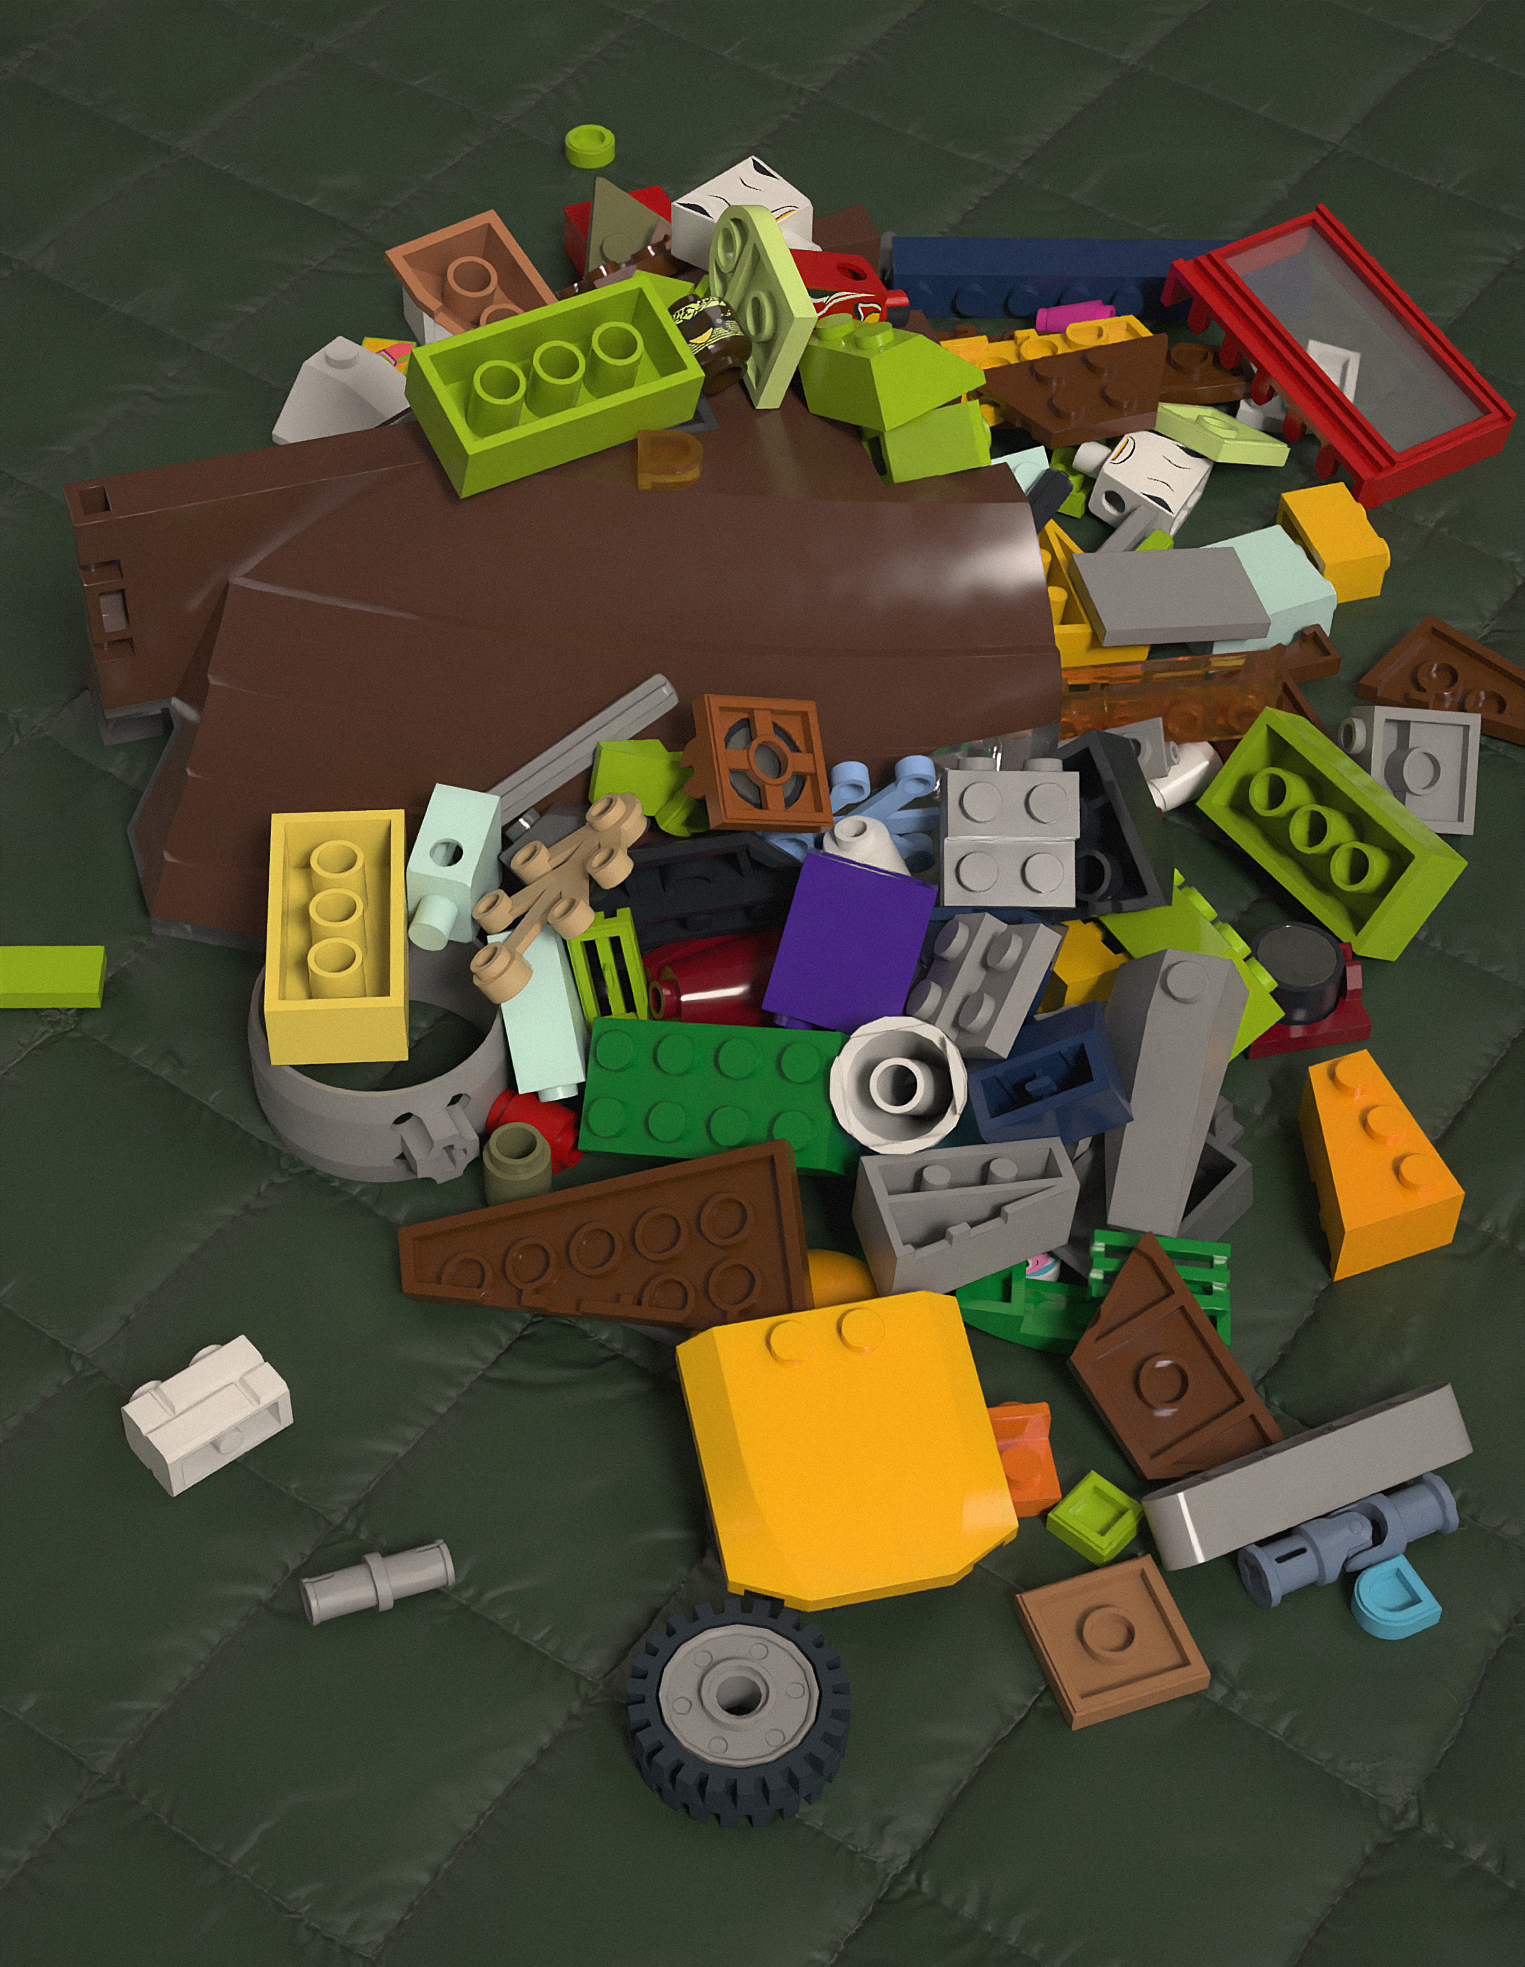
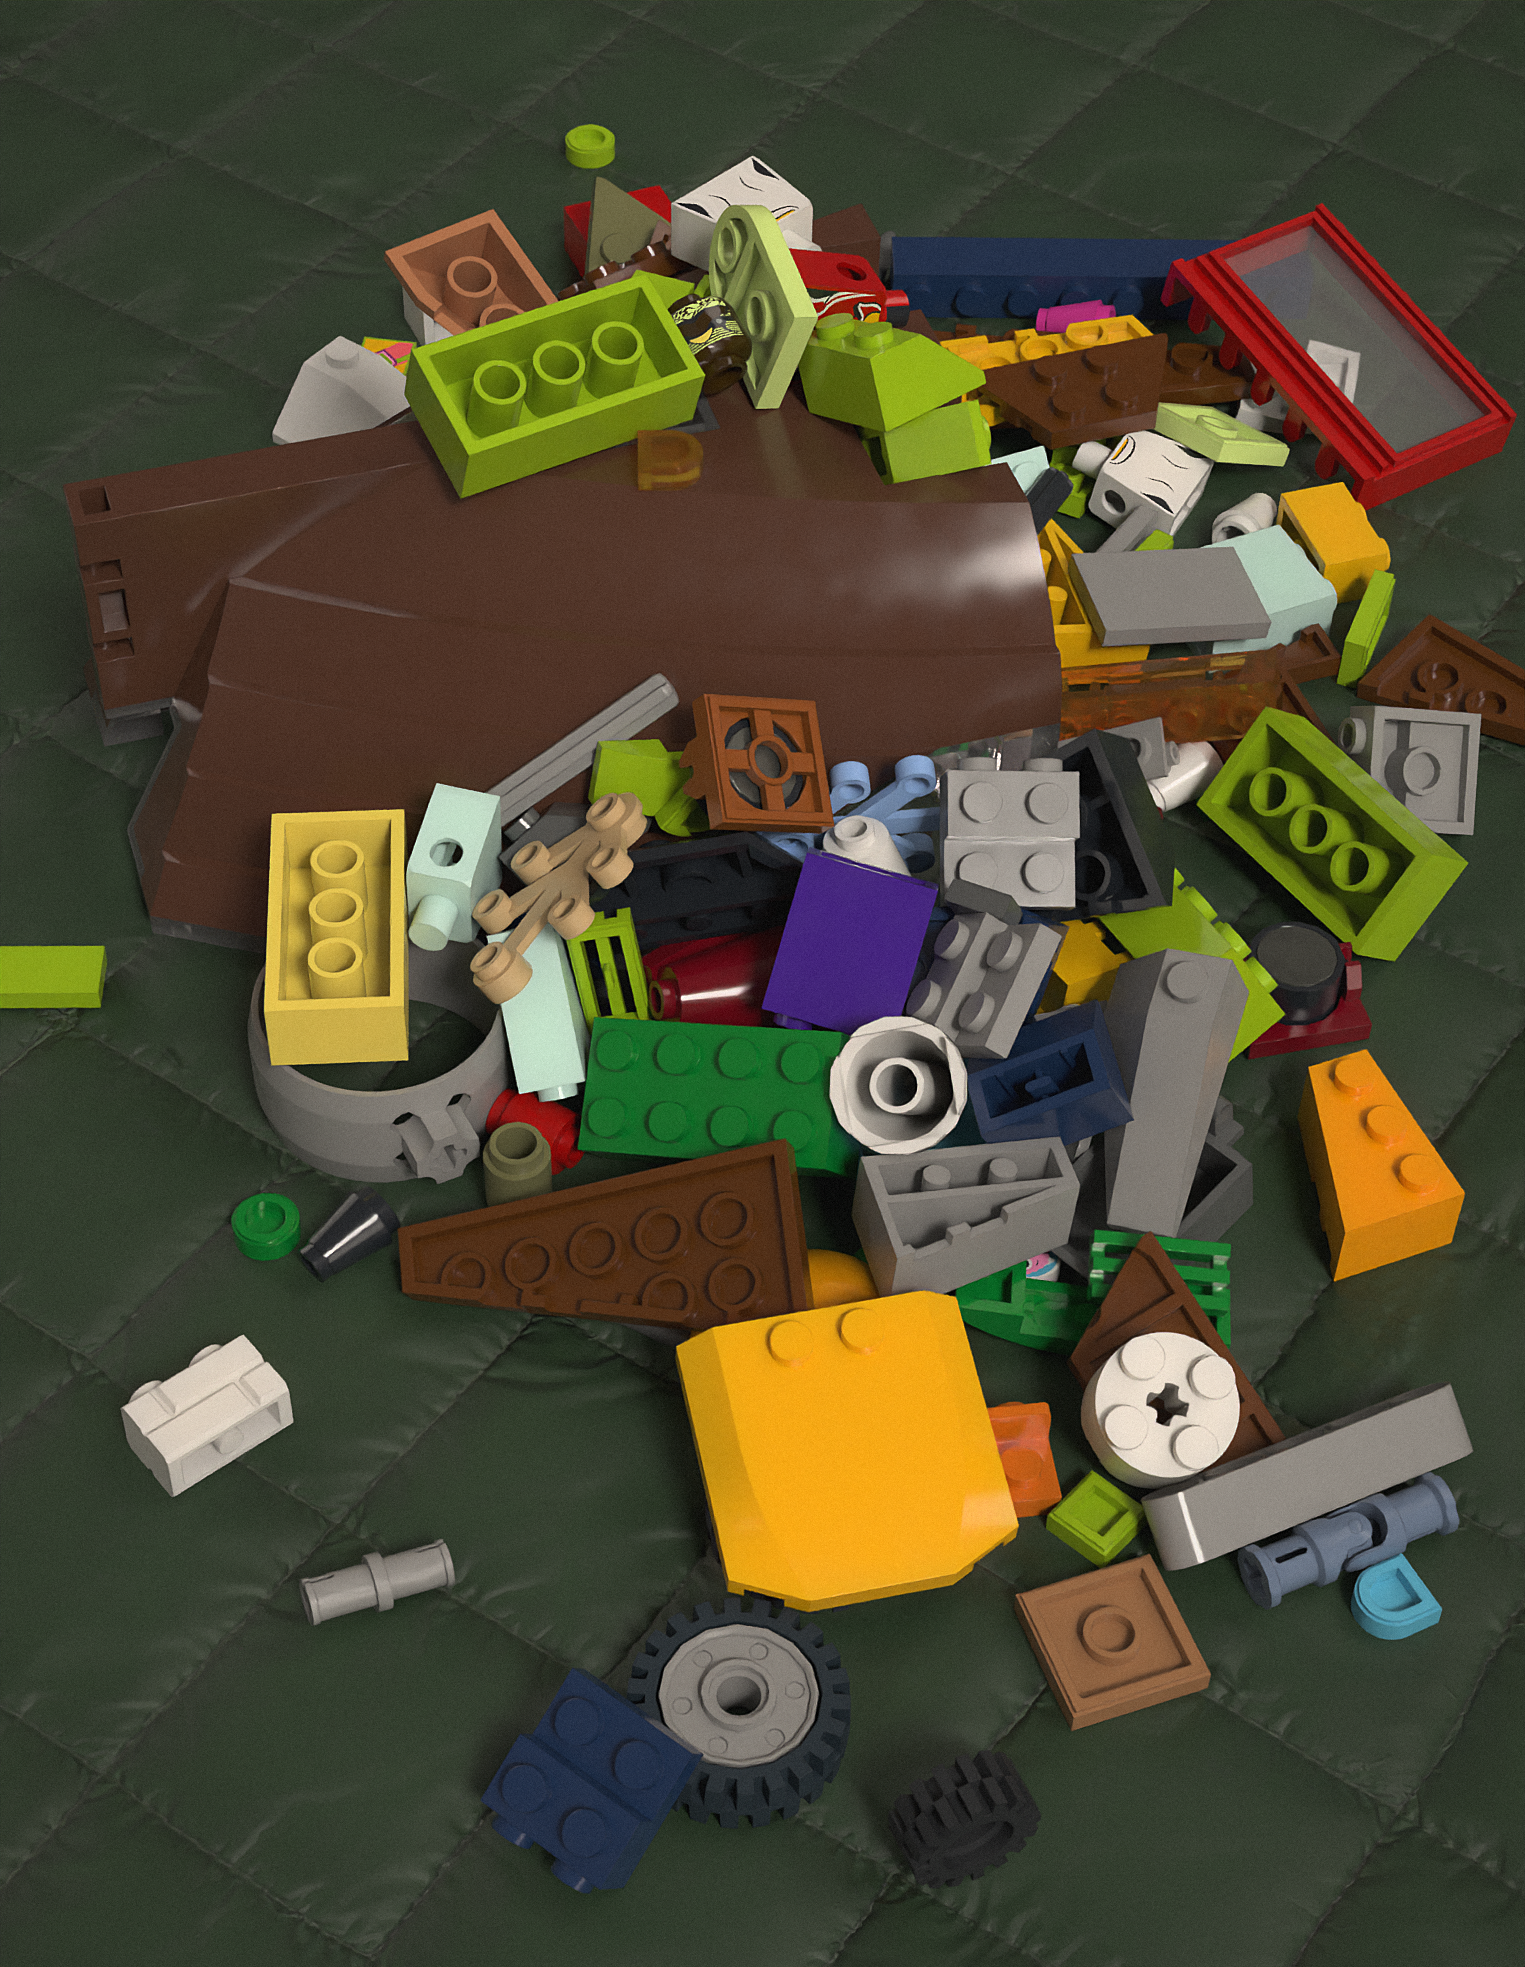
(266, 1226): none -> green tile
(349, 1234): none -> black cone
(590, 1783): none -> dark blue plate
(963, 1819): none -> black tyre
(969, 898): none -> dark grey tile
(1195, 1389): none -> white brick
(1246, 517): none -> white cone
(1366, 629): none -> lime tile

